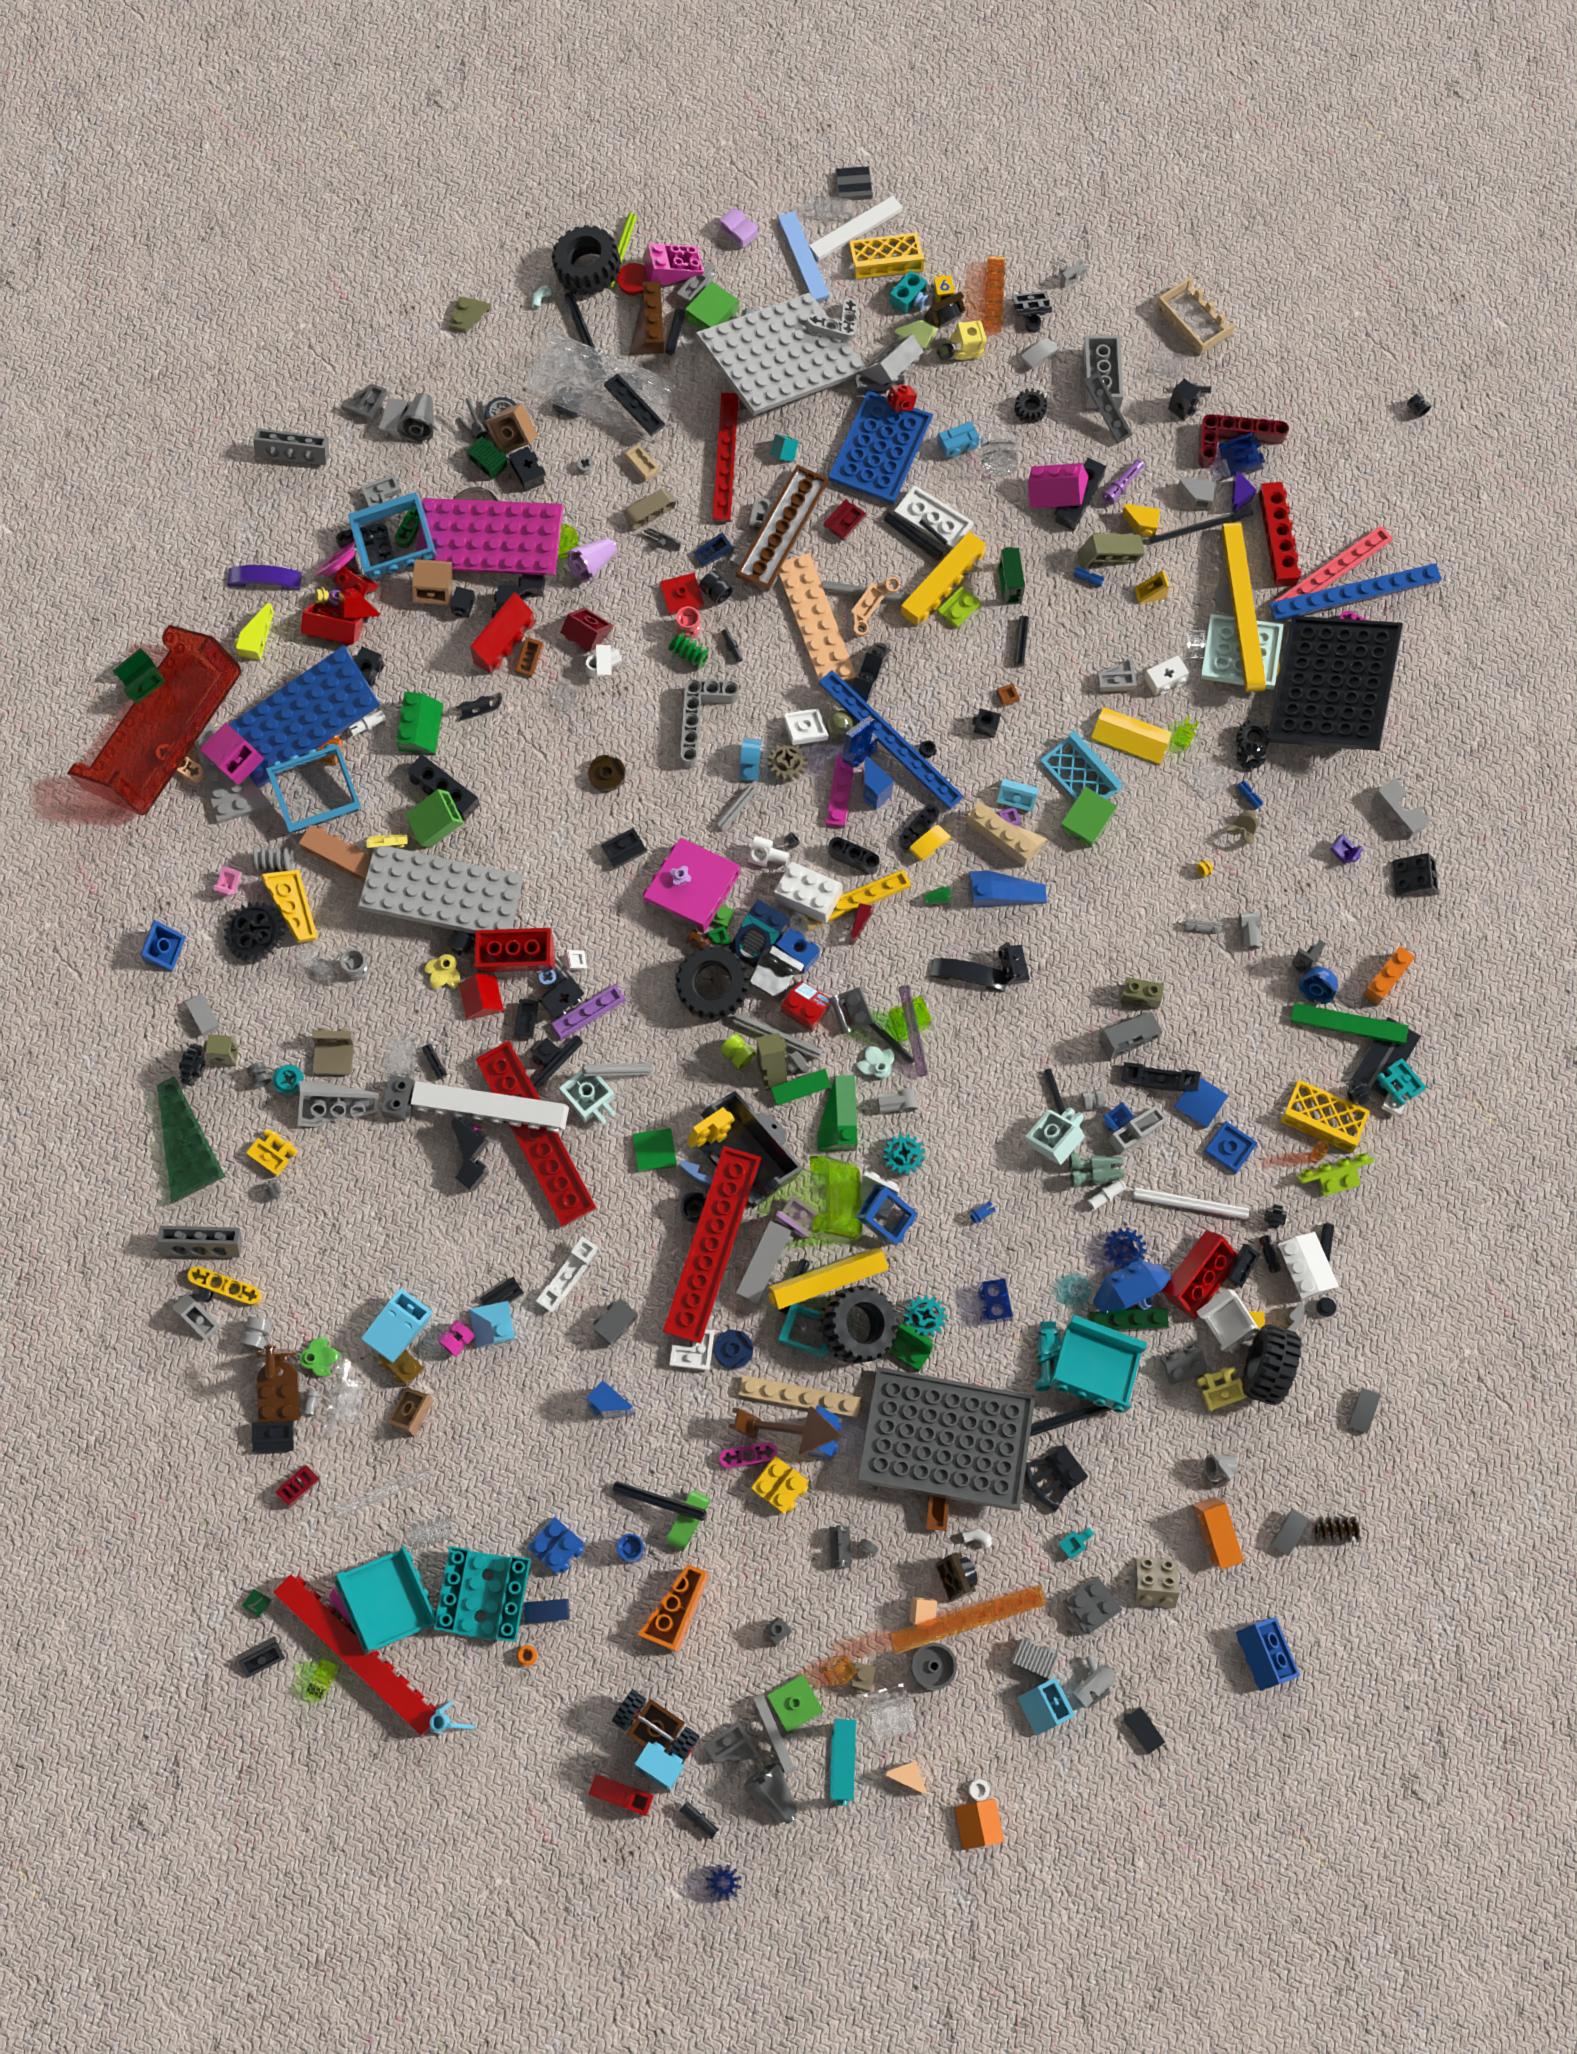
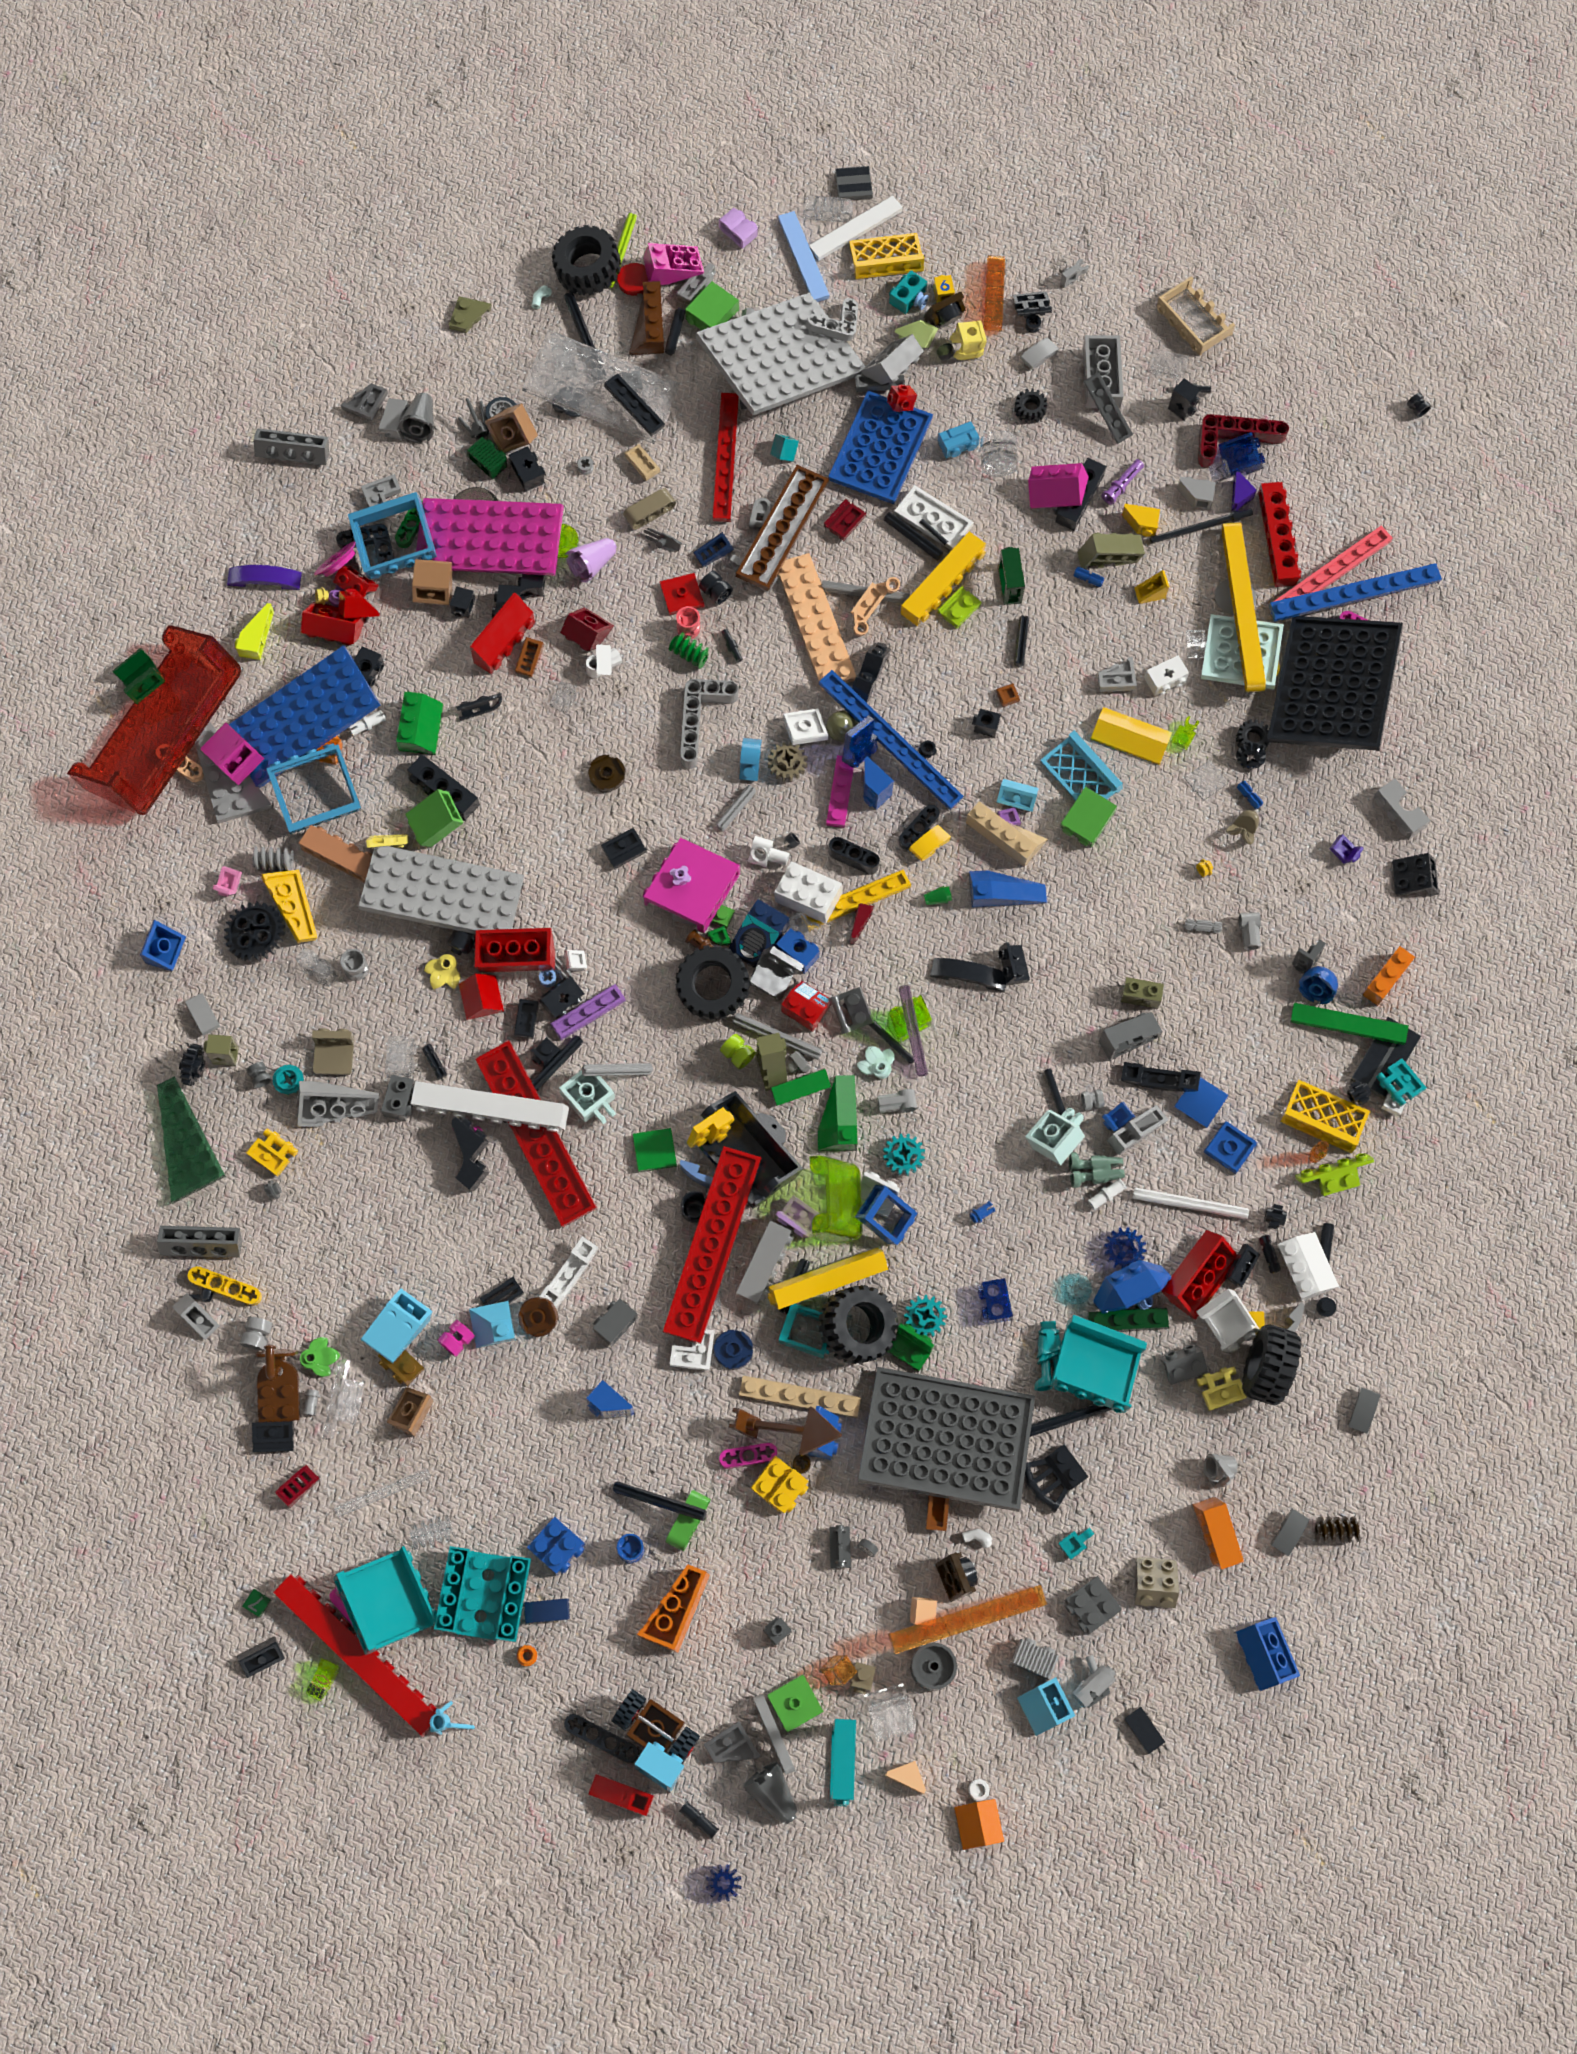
(538, 1316): none -> reddish brown tile
(599, 1742): none -> black beam
(806, 1459): none -> dark brown bush

